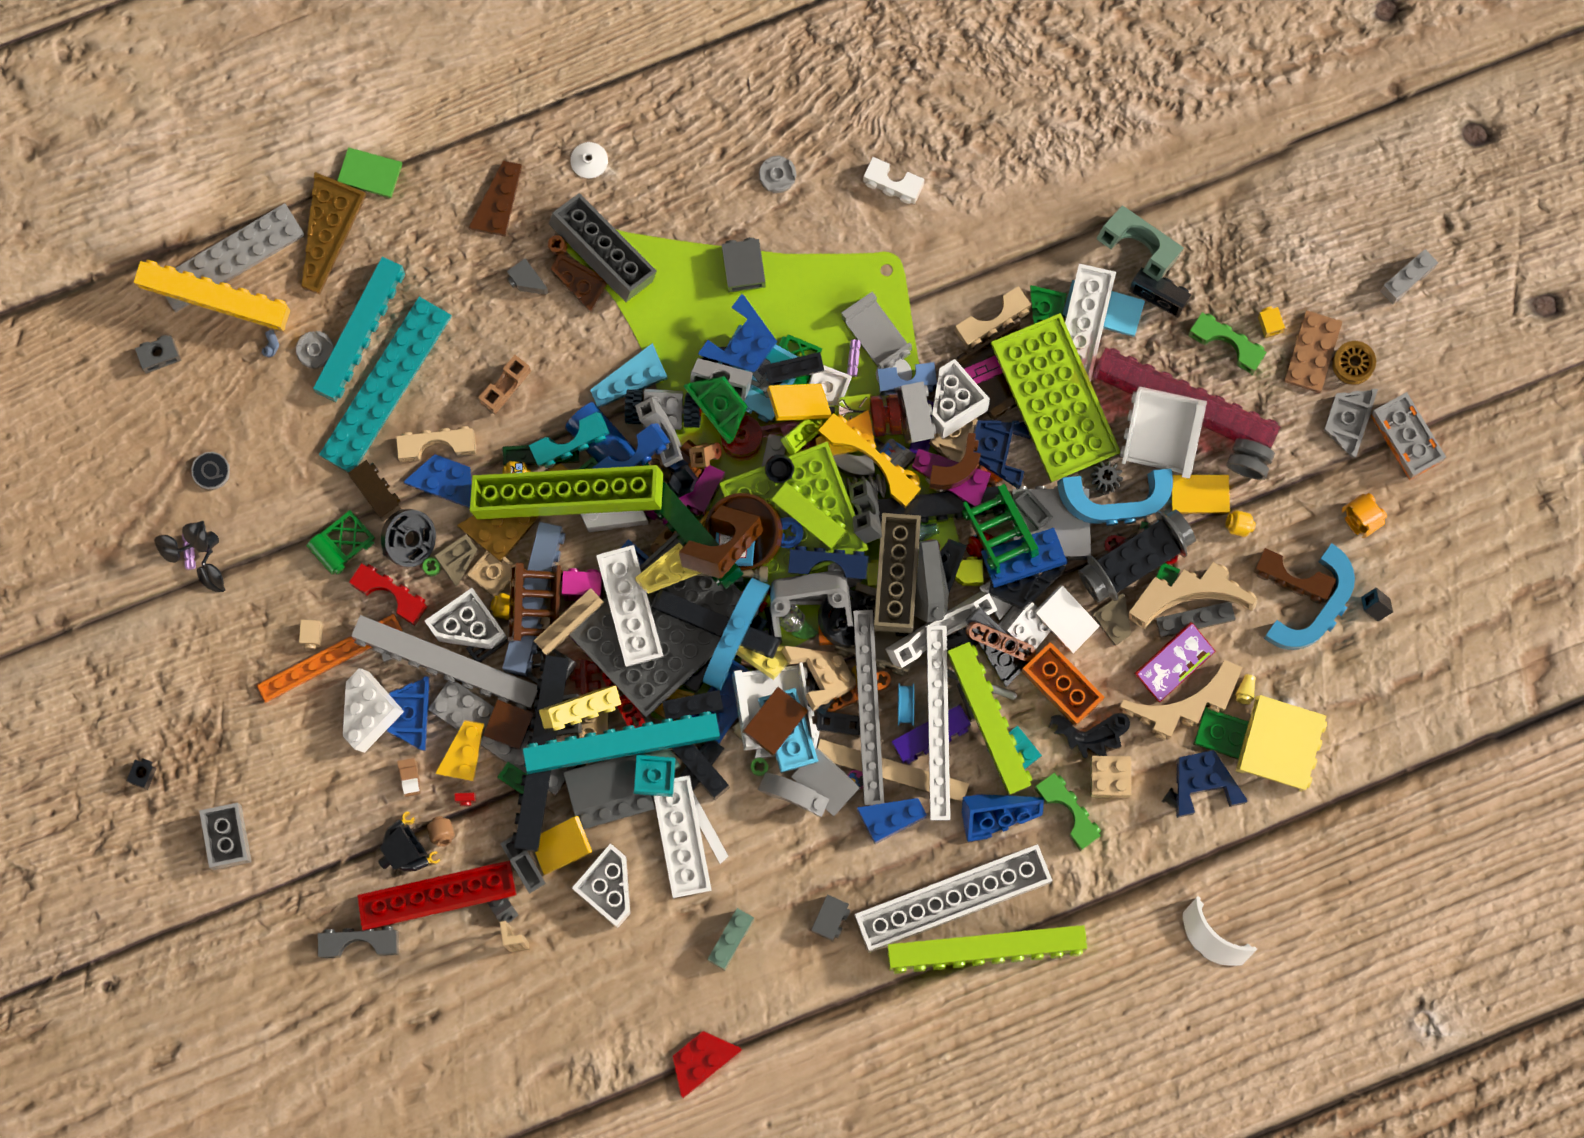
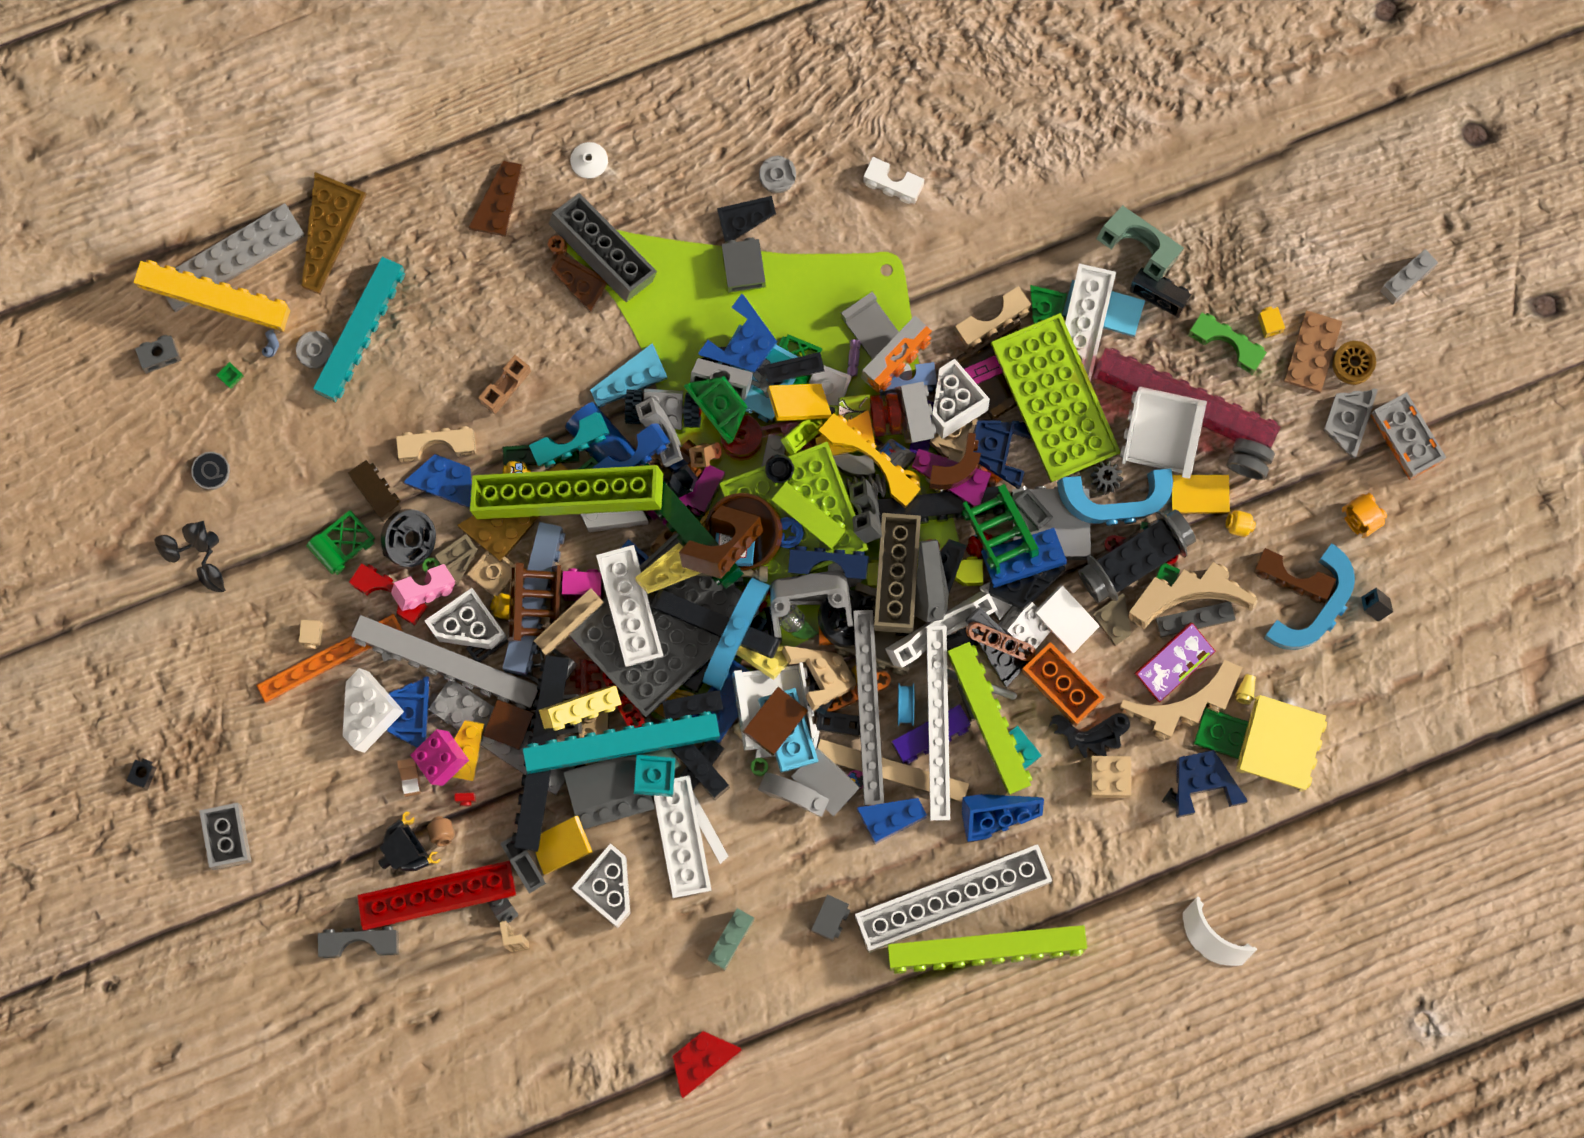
(189, 556): lavender axle -> none
(230, 375): none -> green plate
(370, 172): bright green tile -> none
(385, 385): teal plate -> none
(410, 594): none -> bright pink arch
(439, 757): none -> dark pink brick
(512, 777): green plate -> none
(526, 279): dark grey slope -> none
(745, 216): none -> black wing
(896, 355): none -> piece
(928, 530): clear light blue cone -> none
(1054, 791): bright green arch -> none

